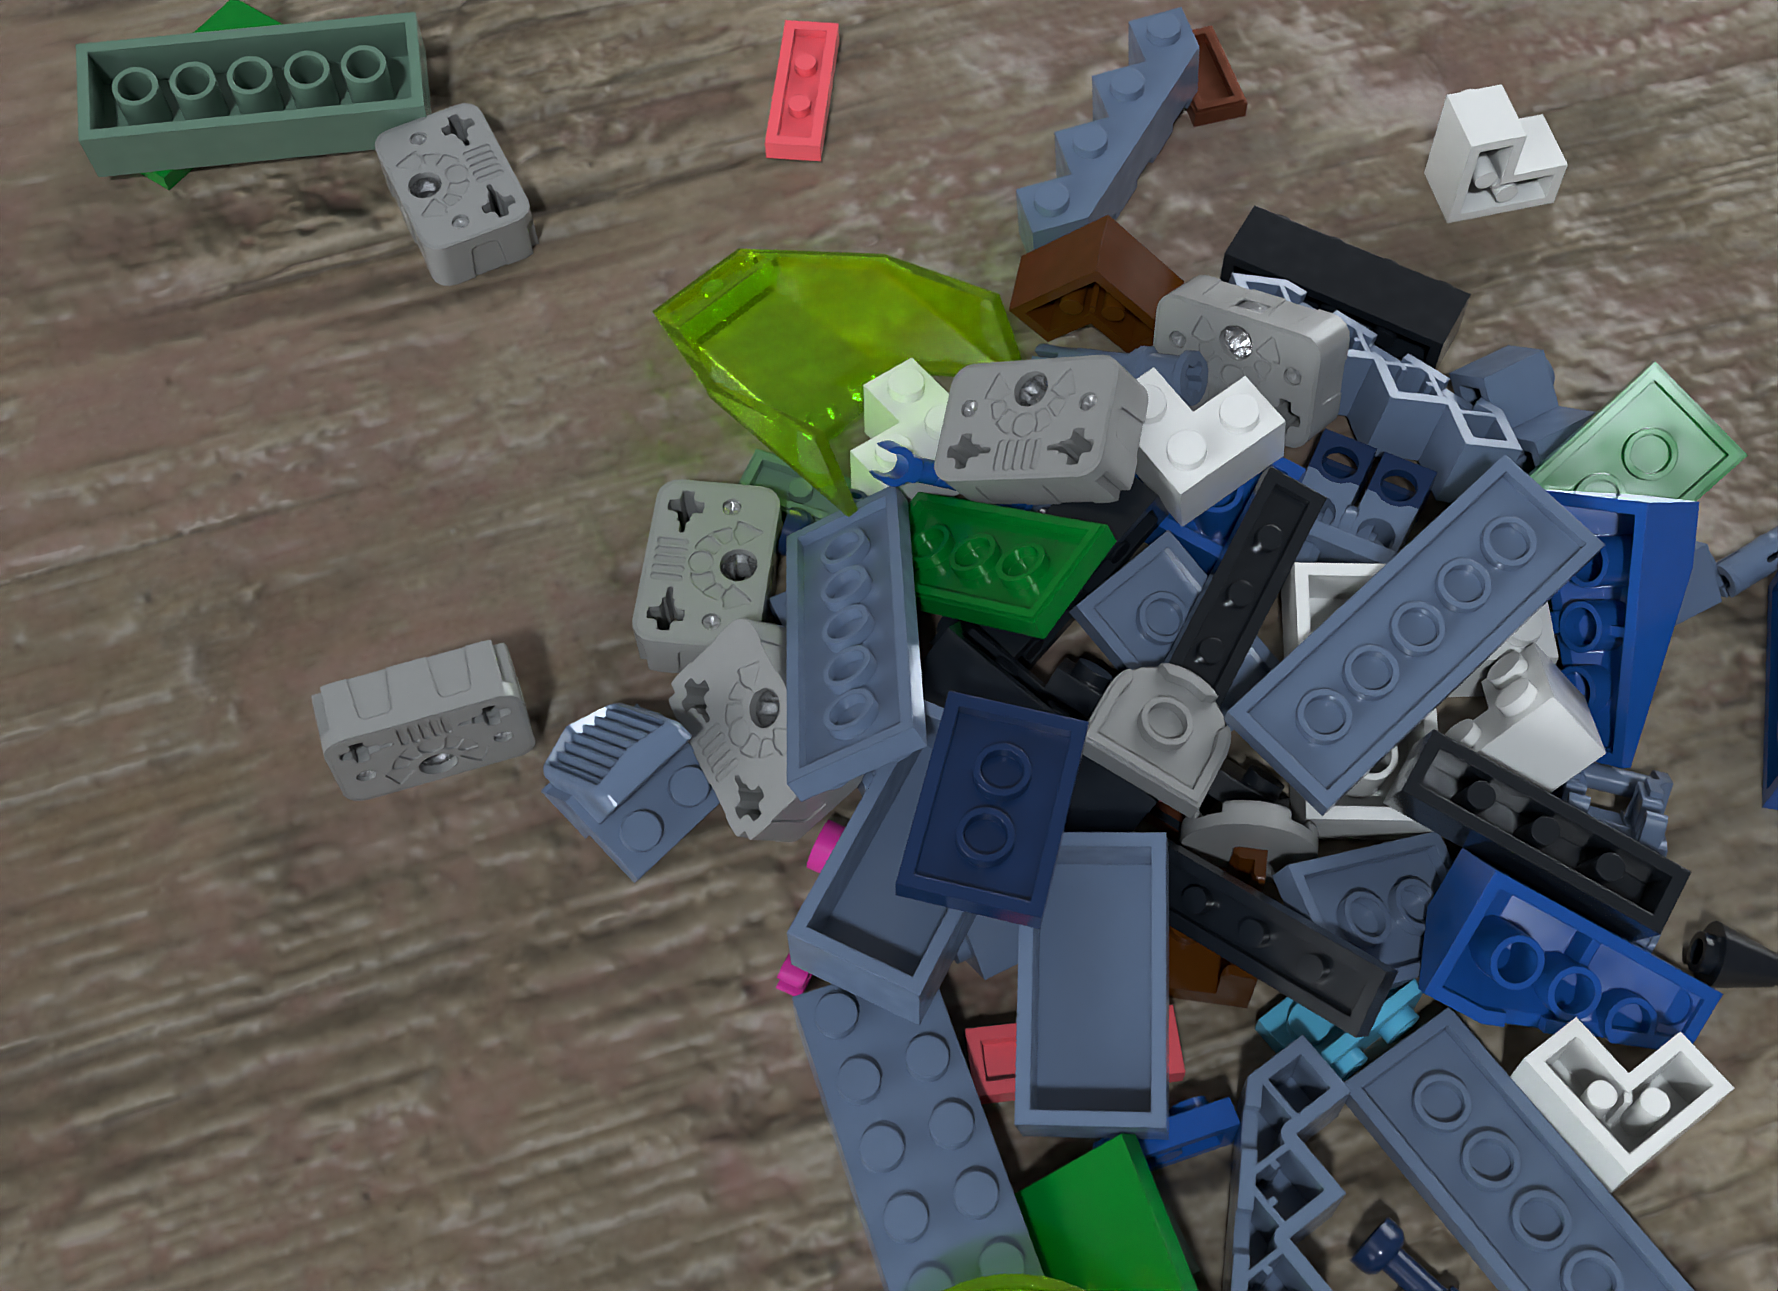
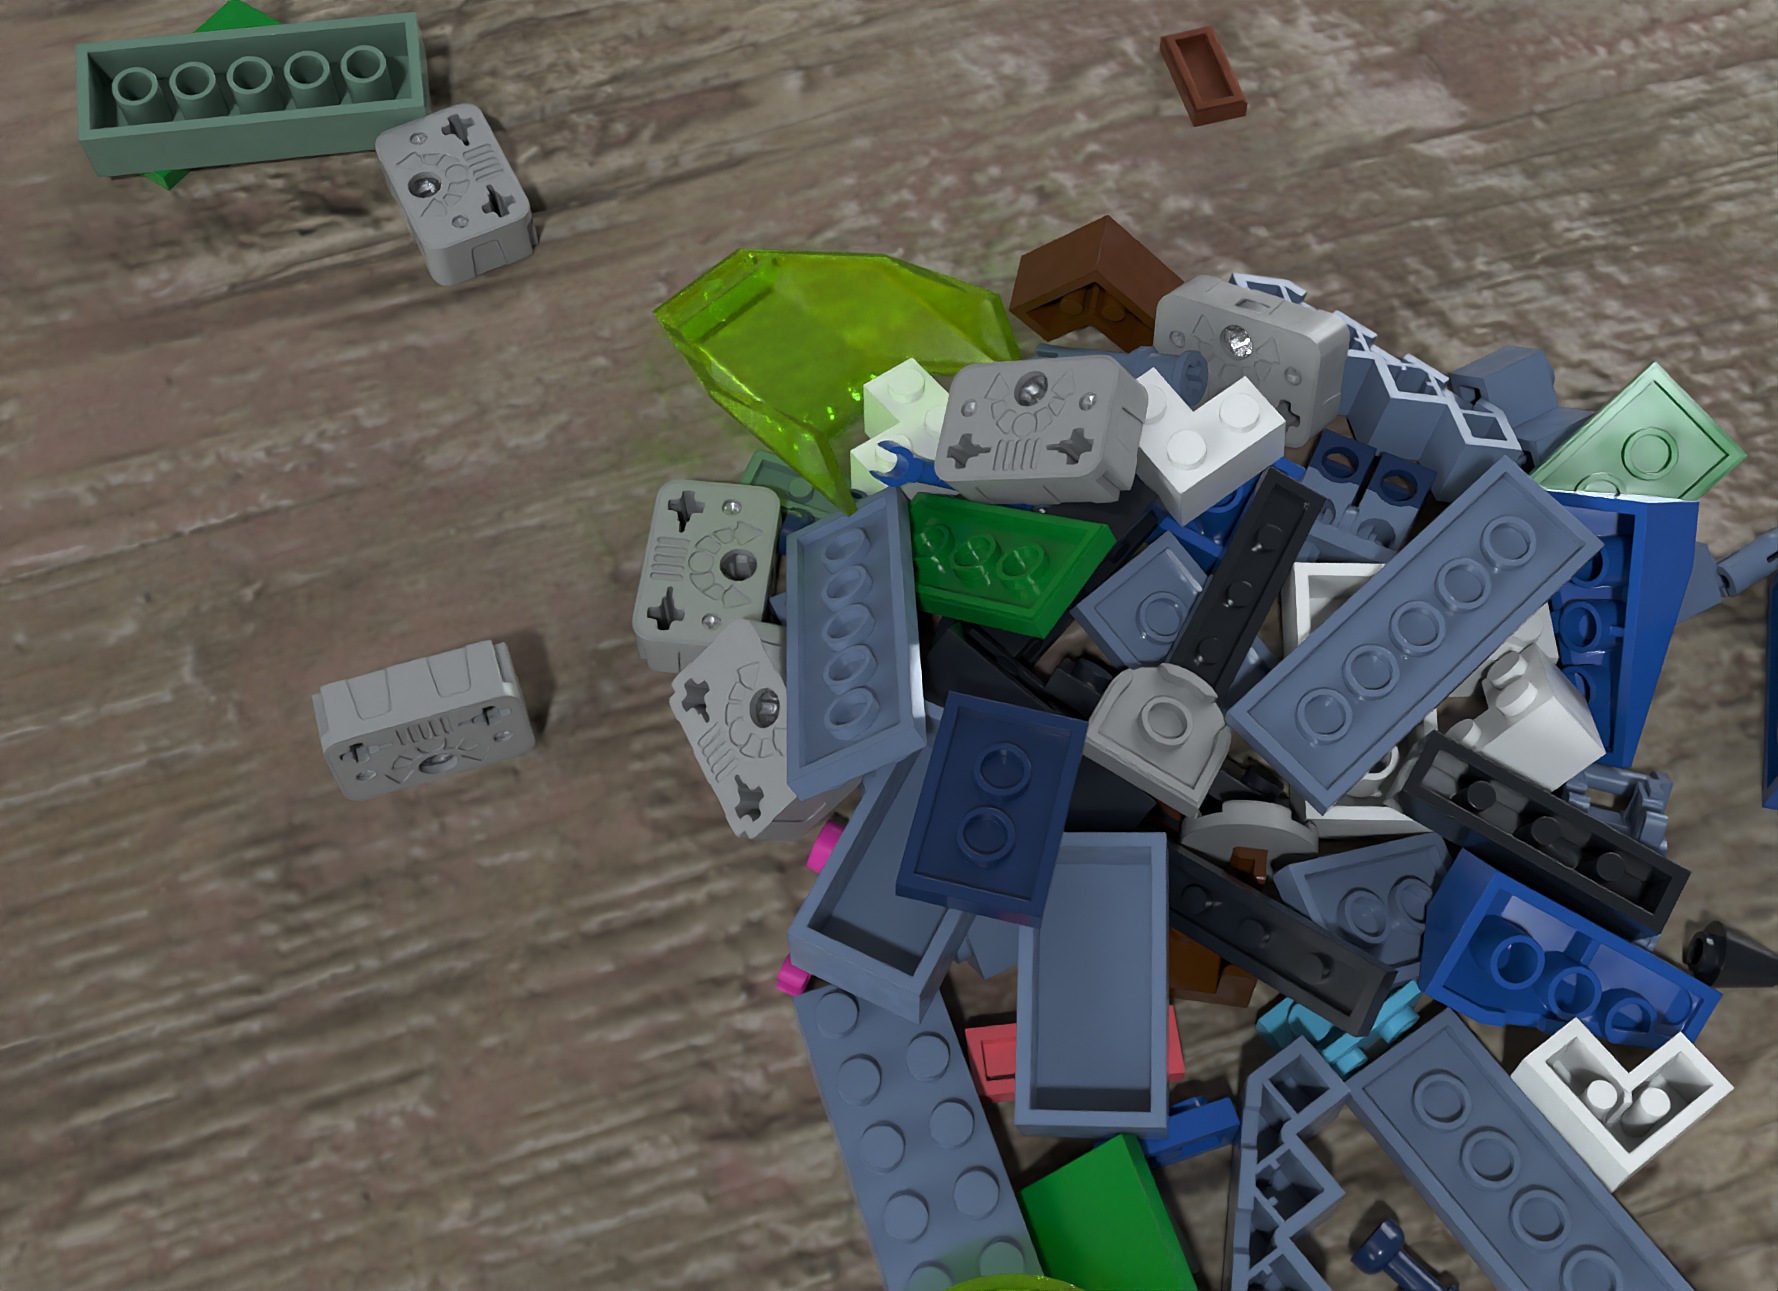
(628, 784): sand blue piece -> none
(802, 91): coral plate -> none
(1129, 127): sand blue brick -> none
(1393, 301): black brick -> none
(1490, 158): white brick -> none

